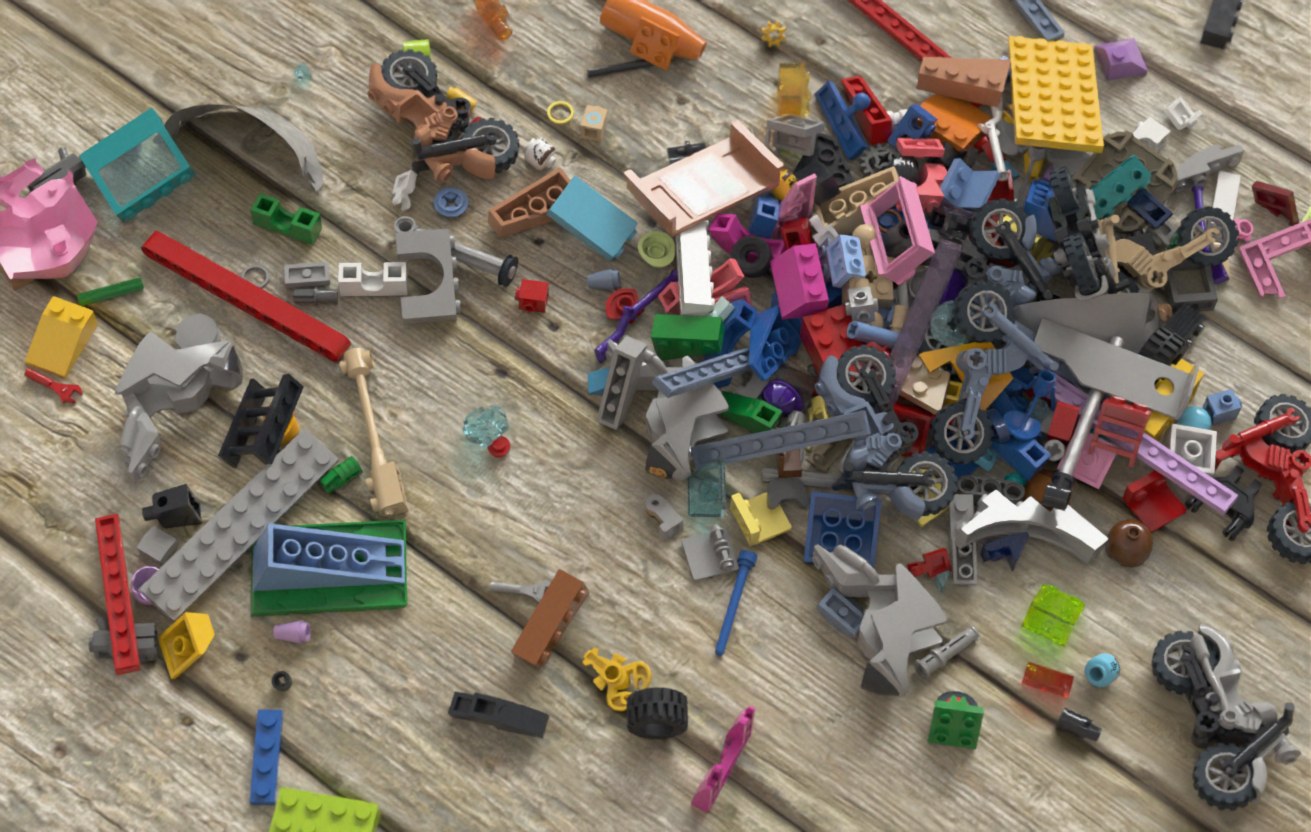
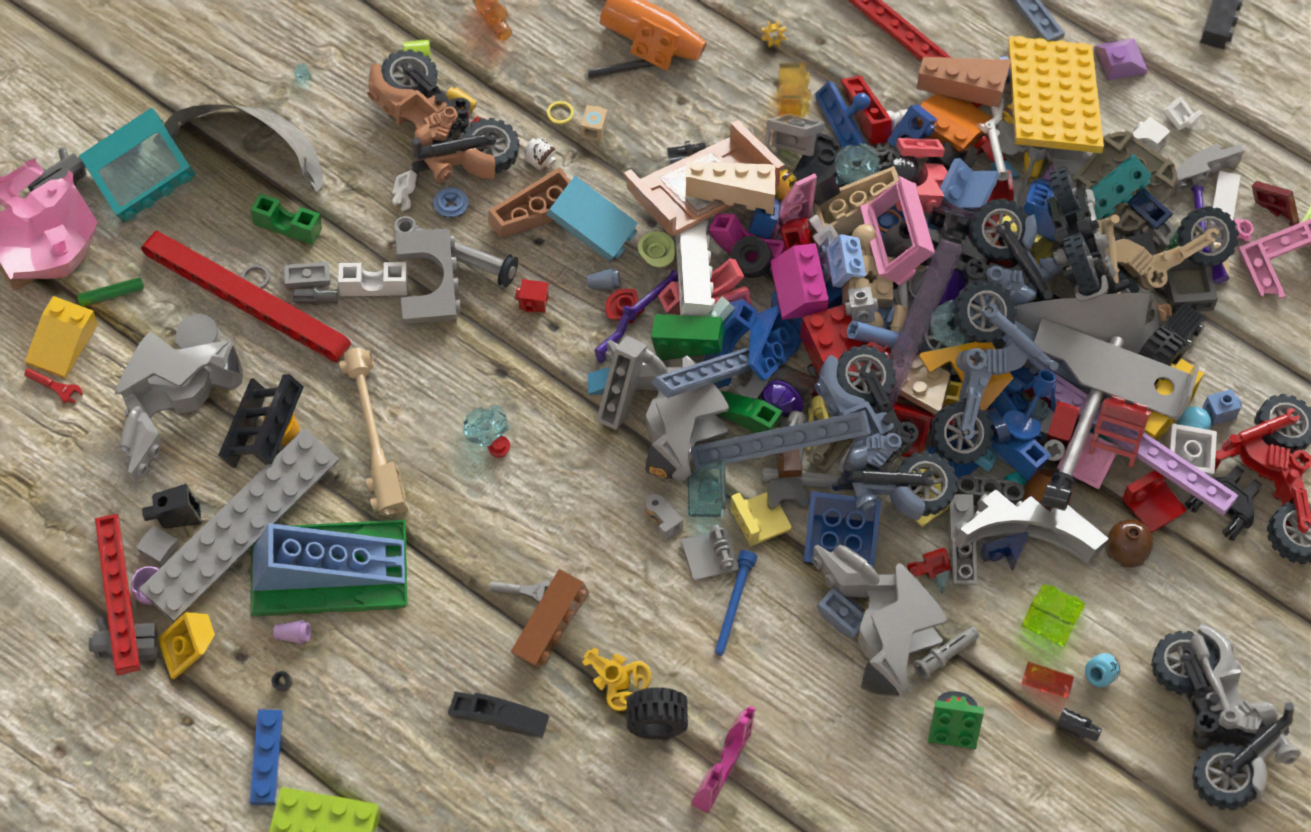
(341, 474): green hinge -> none
(732, 183): none -> tan wedge
(848, 155): none -> clear light blue plate

